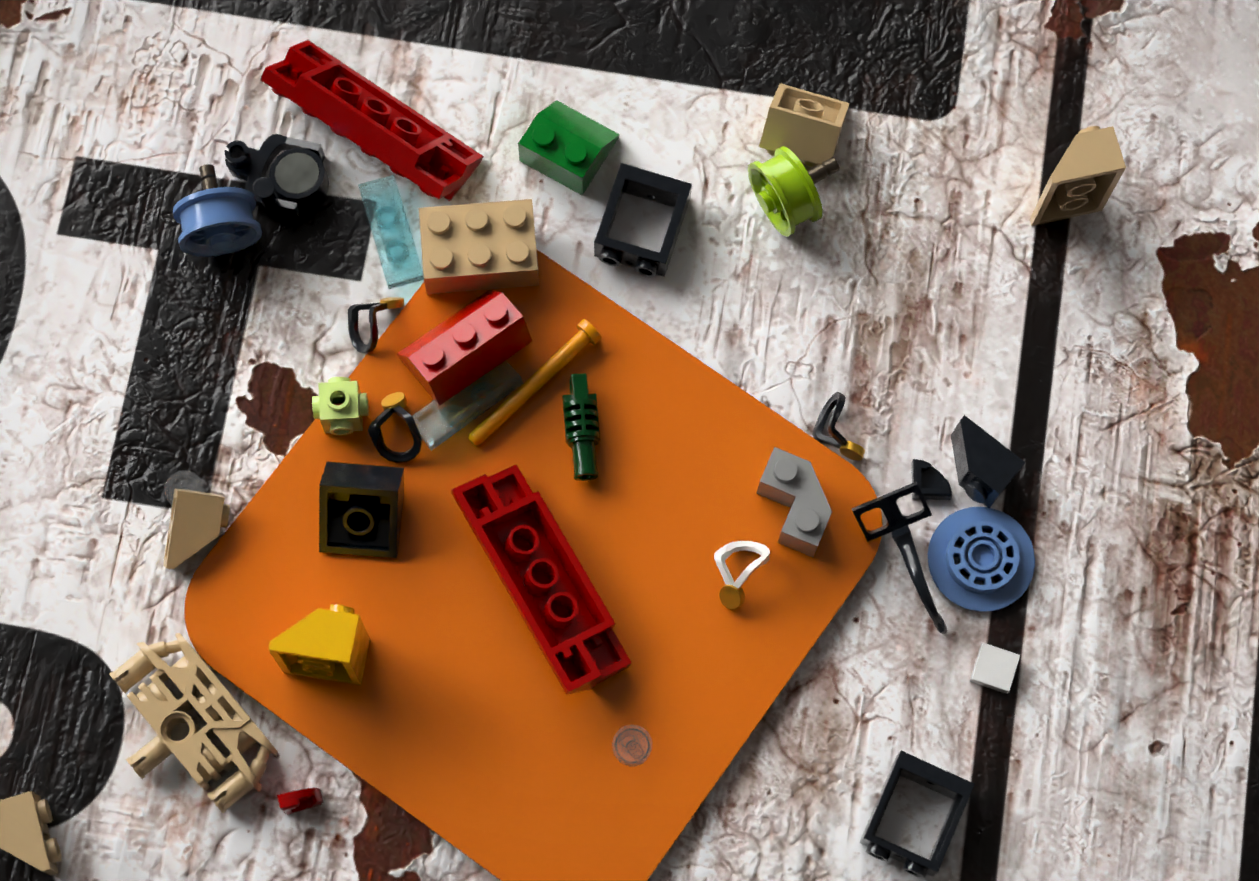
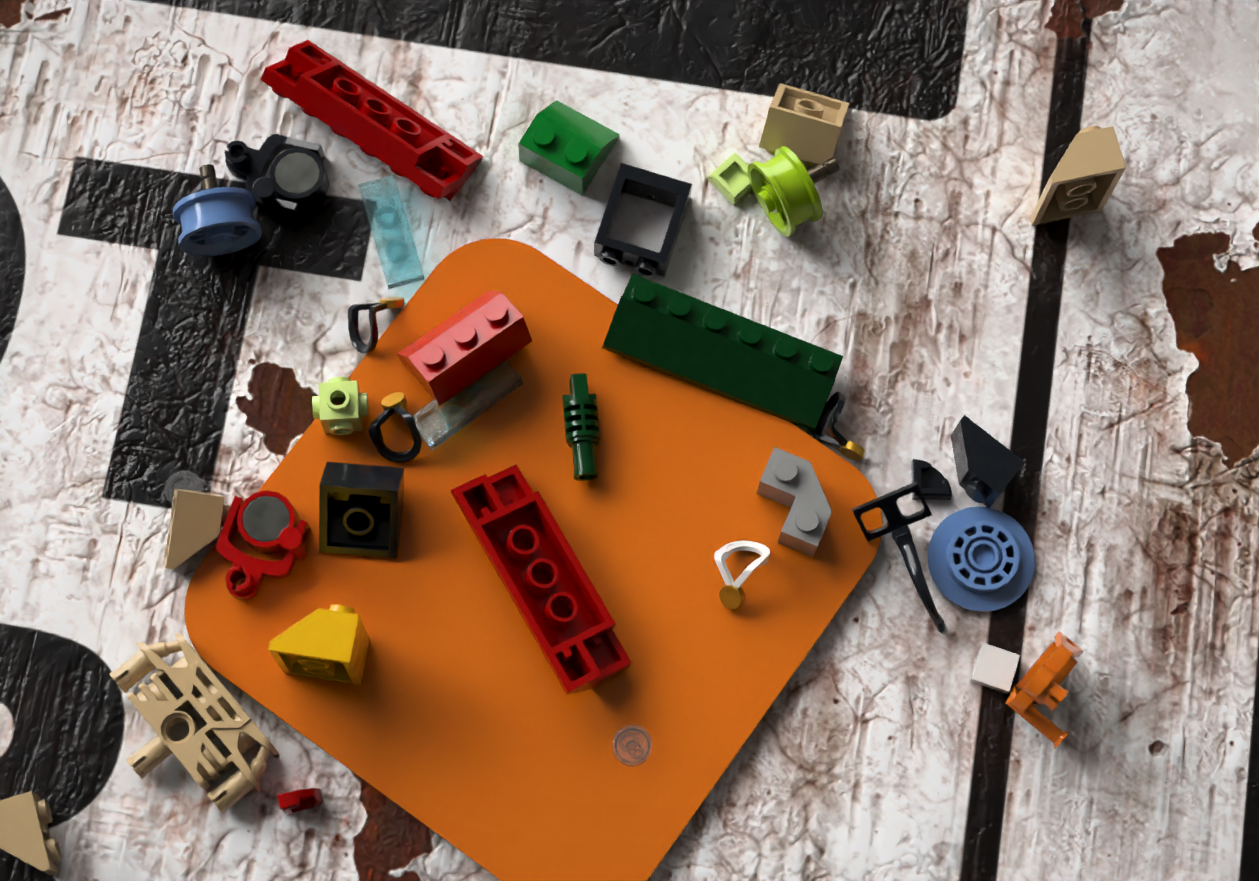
(269, 527): none -> red piece
(478, 246): tan brick -> none
(586, 334): light orange bar -> none
(722, 352): none -> dark green slope
(731, 179): none -> yellowish green tile
(934, 779): black window -> none
(1042, 686): none -> orange piece

